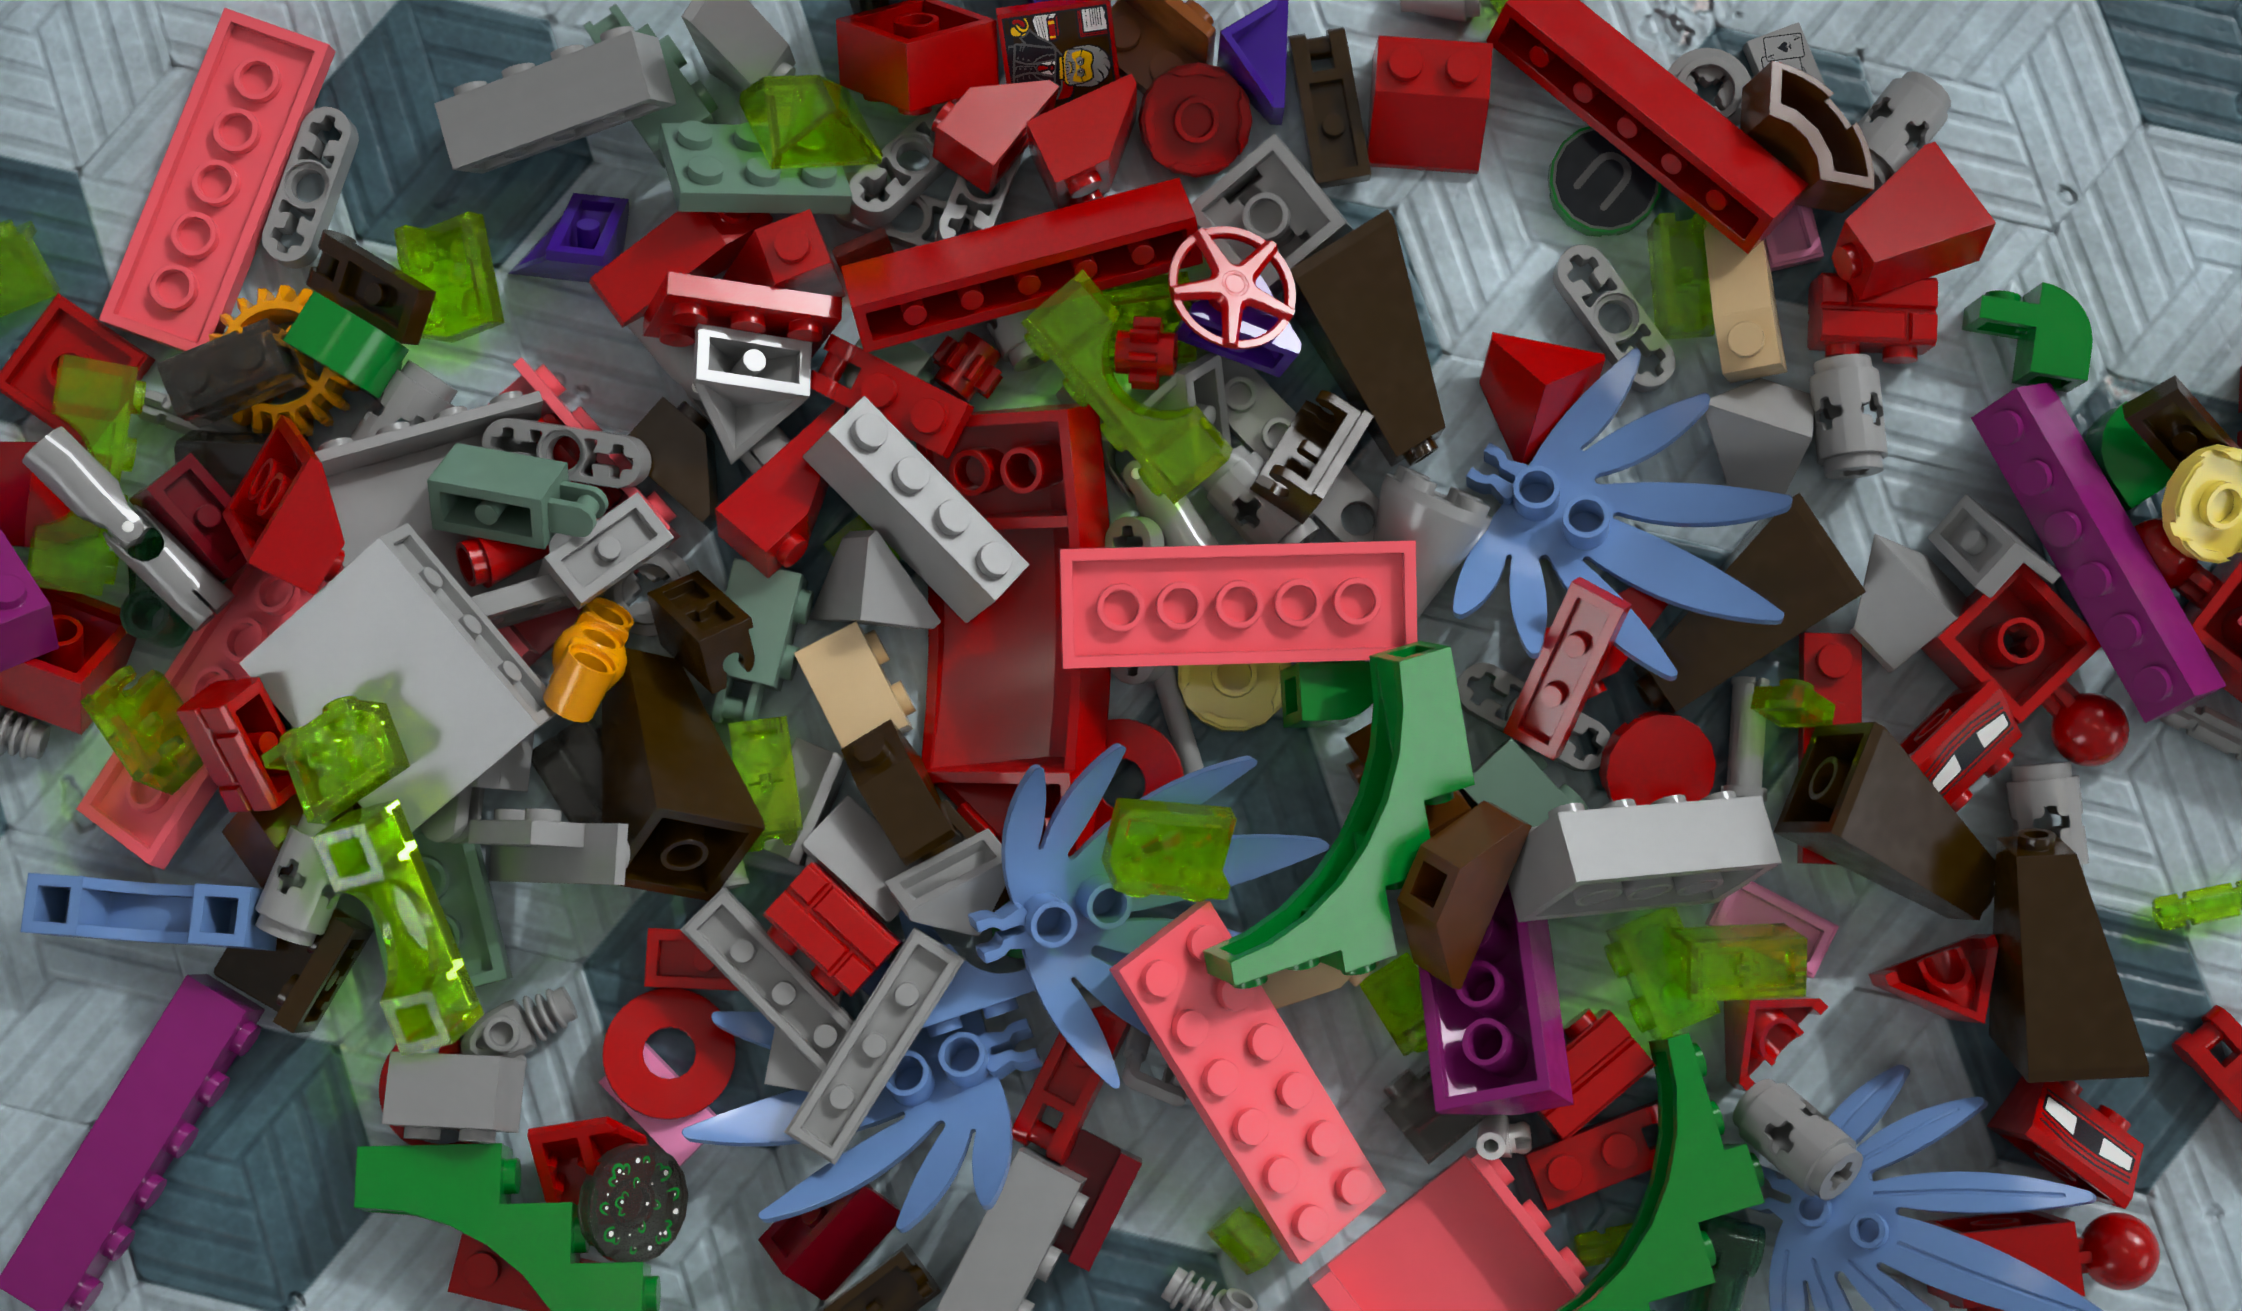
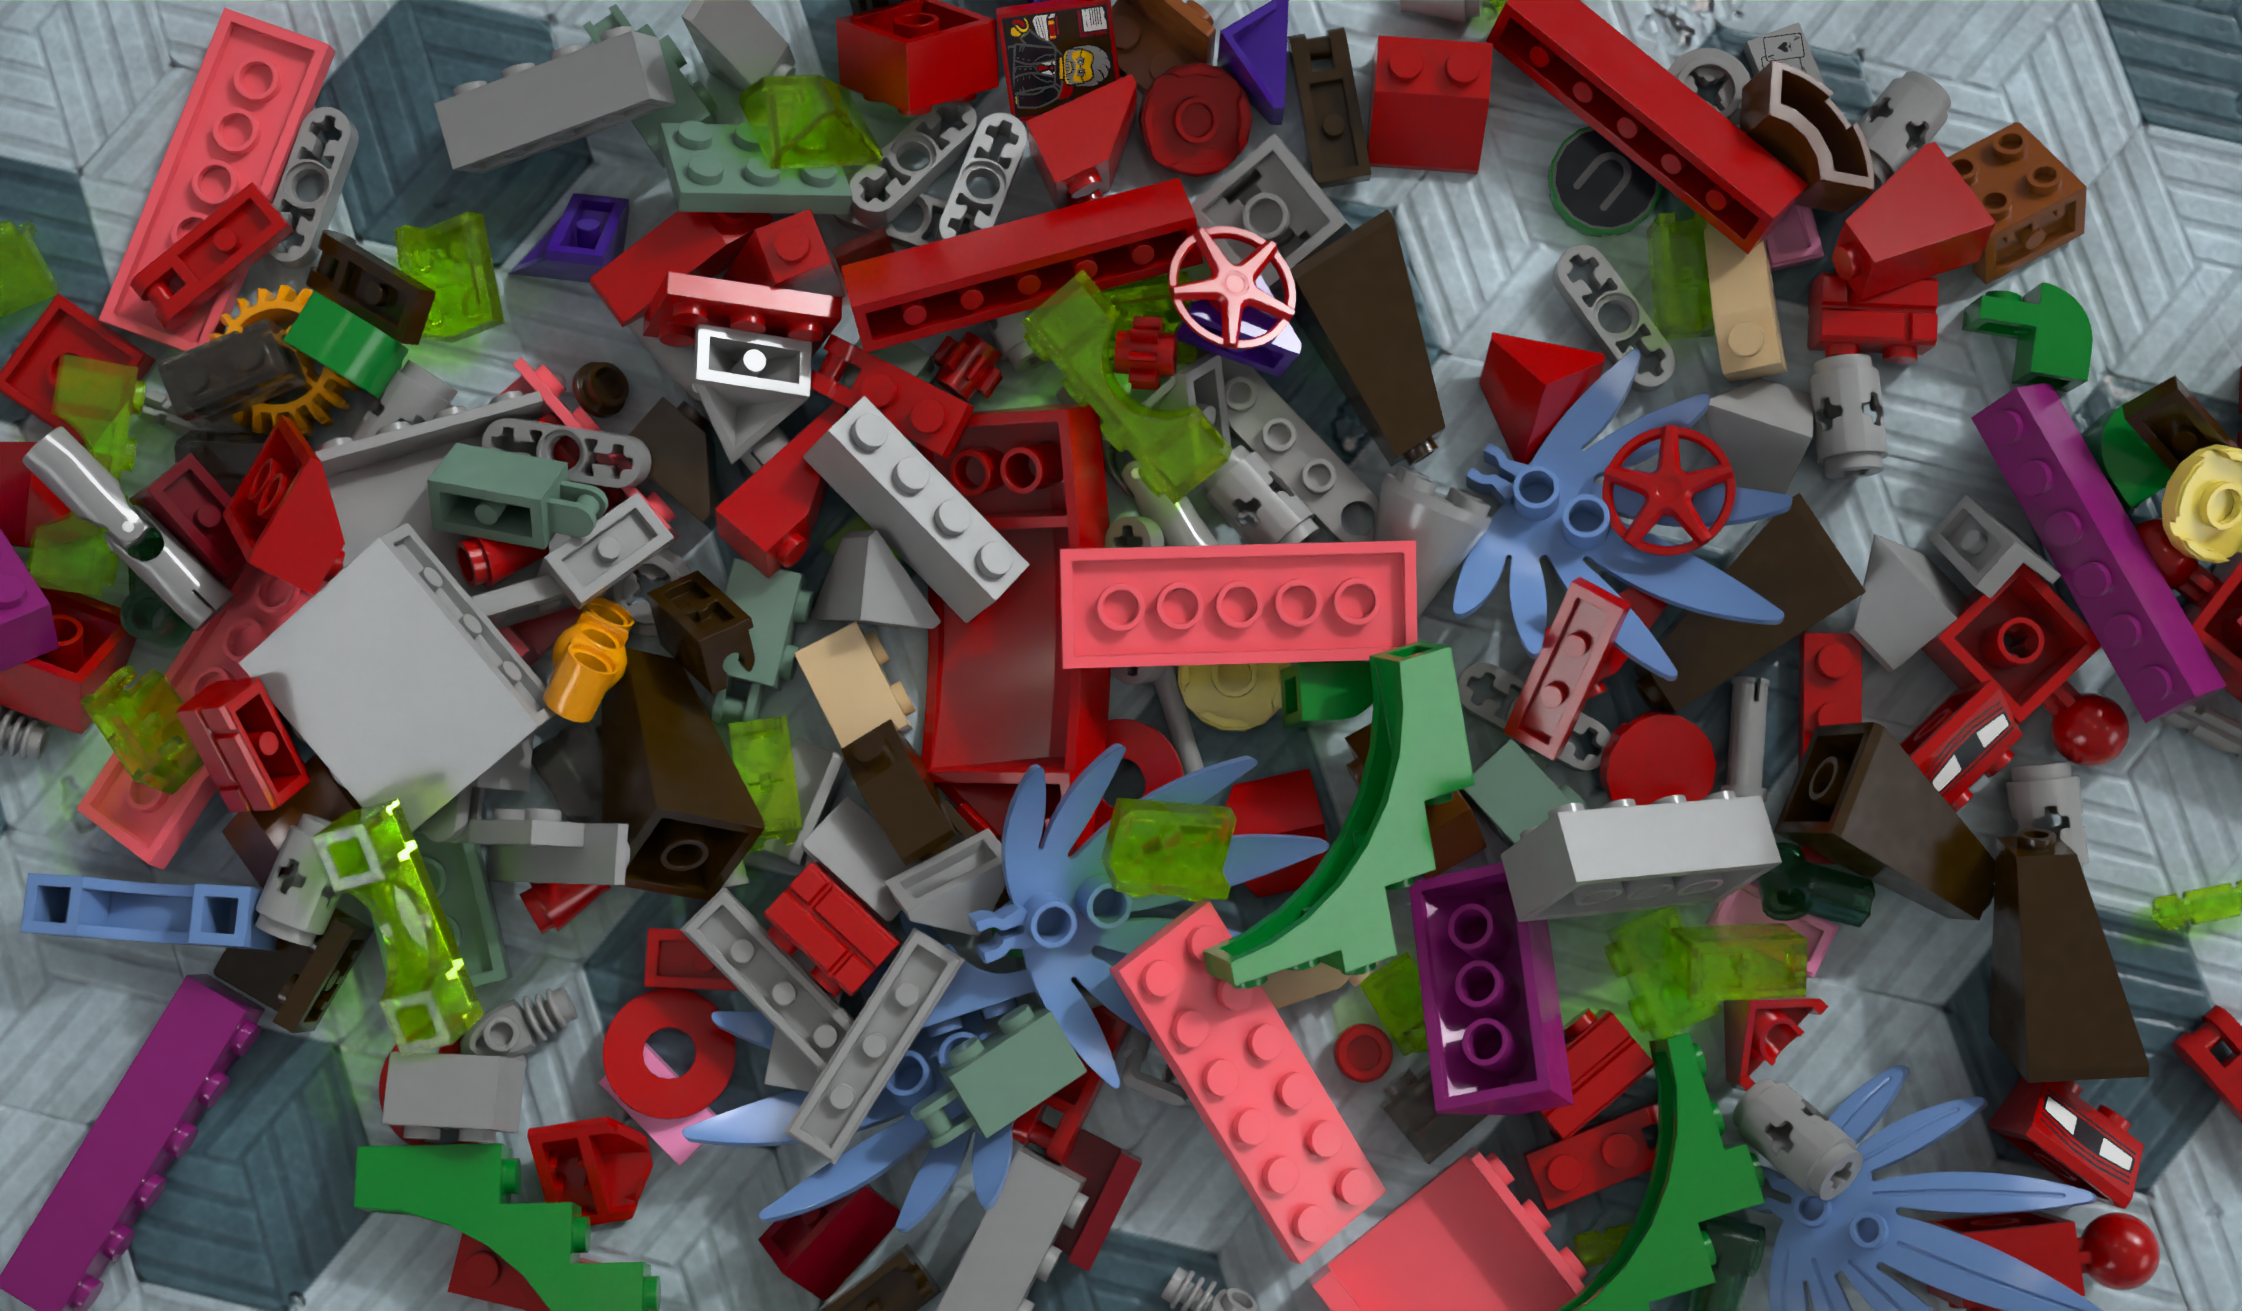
(211, 256): none -> red plate
(339, 756): clear neon green bracket -> none
(558, 903): none -> red cone
(600, 389): none -> dark brown plate
(633, 1203): clear smoke tile -> none
(988, 129): slope -> none
(1001, 1075): none -> sand green brick
(1245, 1239): clear neon green plate -> none
(1279, 806): none -> red slope
(1311, 455): dark brown hinge -> none
(1363, 1052): none -> red tile
(1457, 889): reddish brown slope -> none
(1500, 1138): white arm -> none
(1668, 490): none -> red wheel
(1792, 704): clear neon green plate -> none
(1812, 889): none -> clear green piece
(1947, 980): red slope -> none
(2027, 195): none -> dark orange bracket

